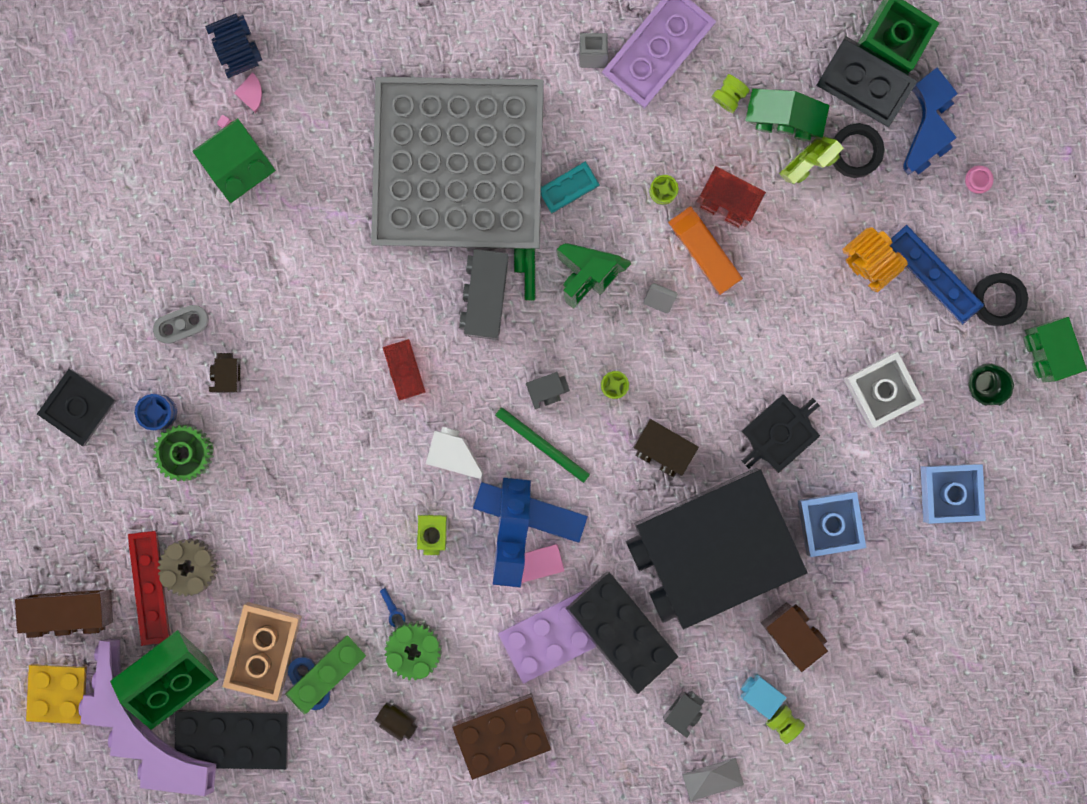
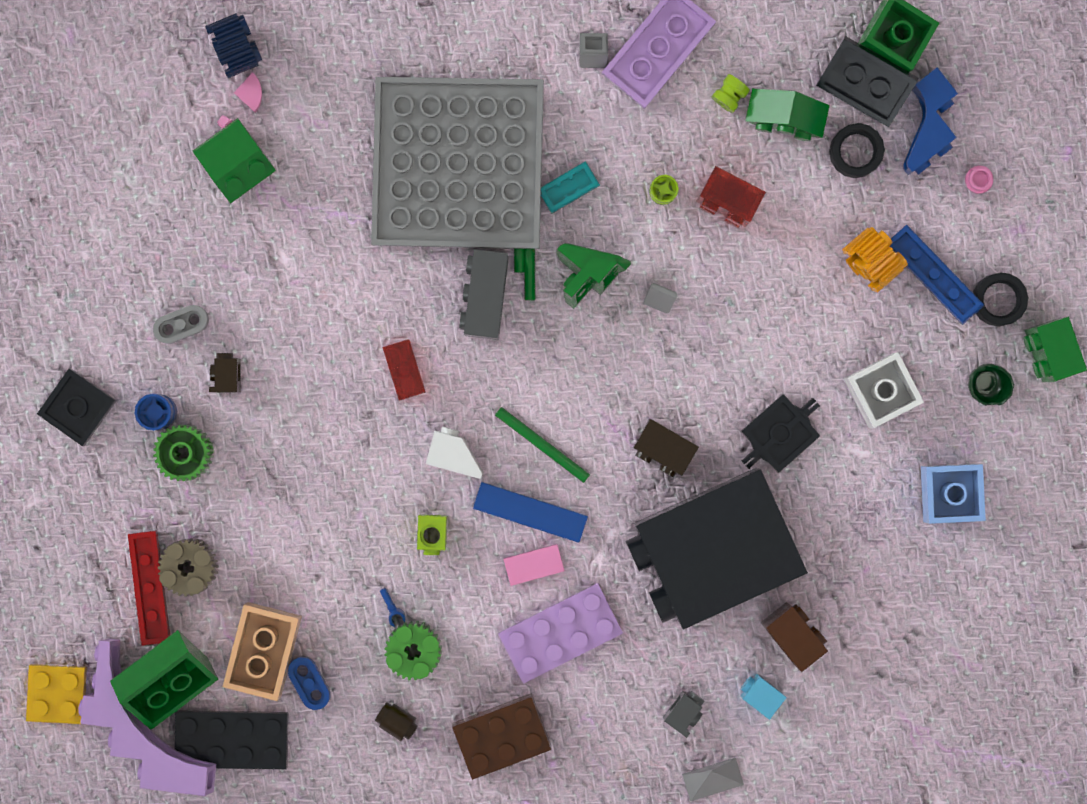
(64, 613): reddish brown brick -> none
(325, 674): bright green plate -> none
(512, 532): blue arch -> none
(547, 389): dark grey brick -> none
(618, 383): lime wheel -> none
(622, 632): black plate -> none
(705, 250): orange piece -> none
(785, 724): lime wheel -> none
(819, 152): lime plate -> none
(831, 524): light blue brick -> none

